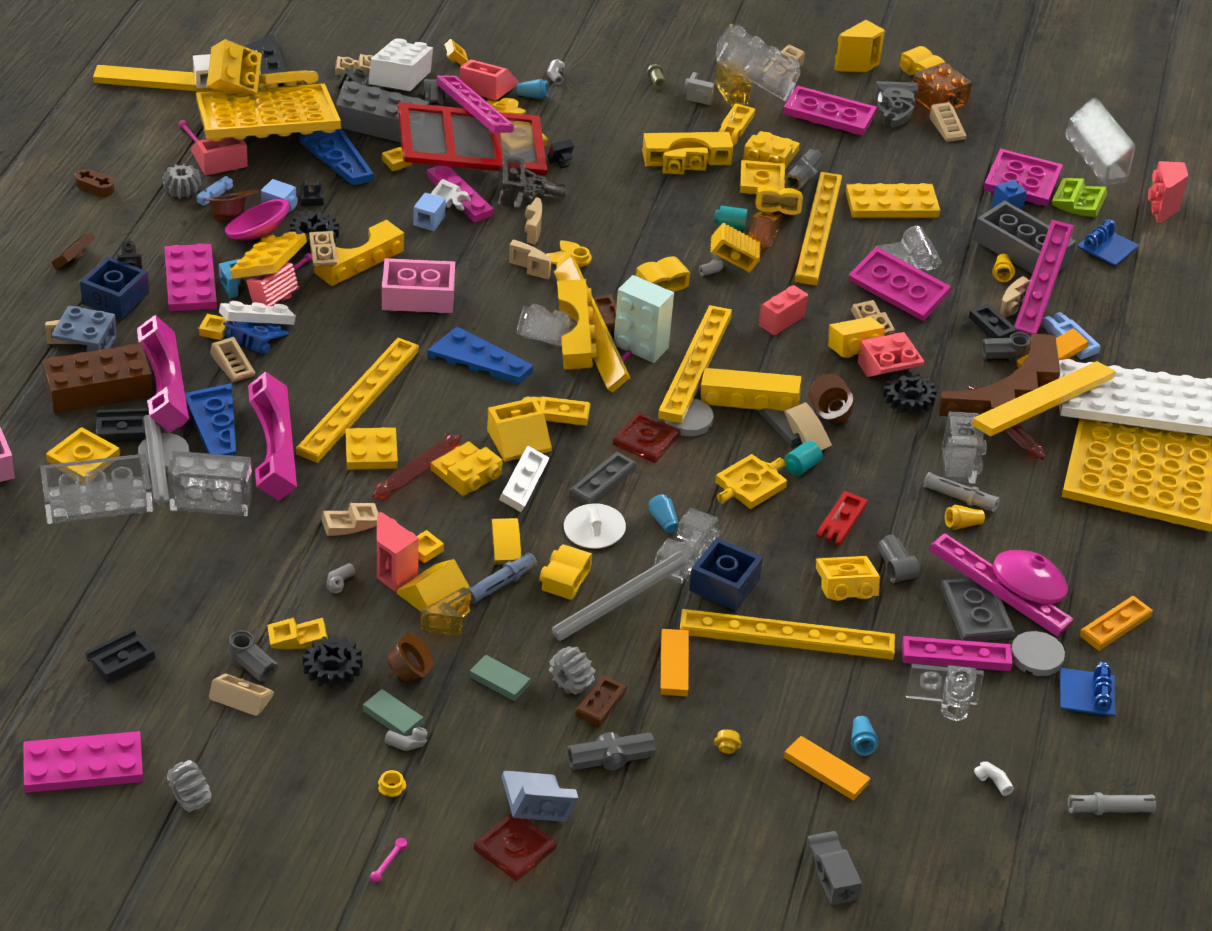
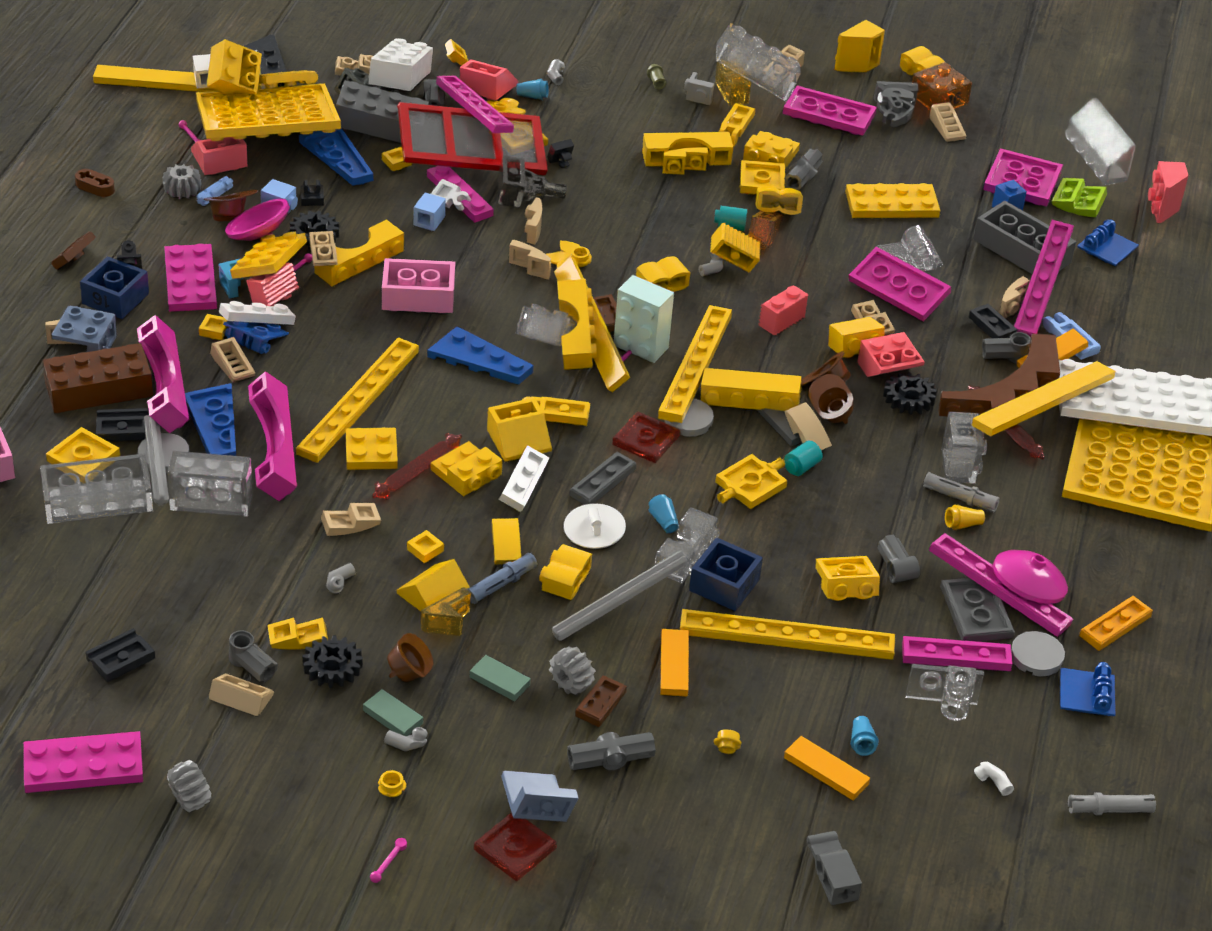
(395, 553): coral slope -> none
(818, 229): yellow tile -> none
(833, 366): none -> reddish brown piece
(842, 518): red hinge -> none
(1003, 268): yellow cone -> none

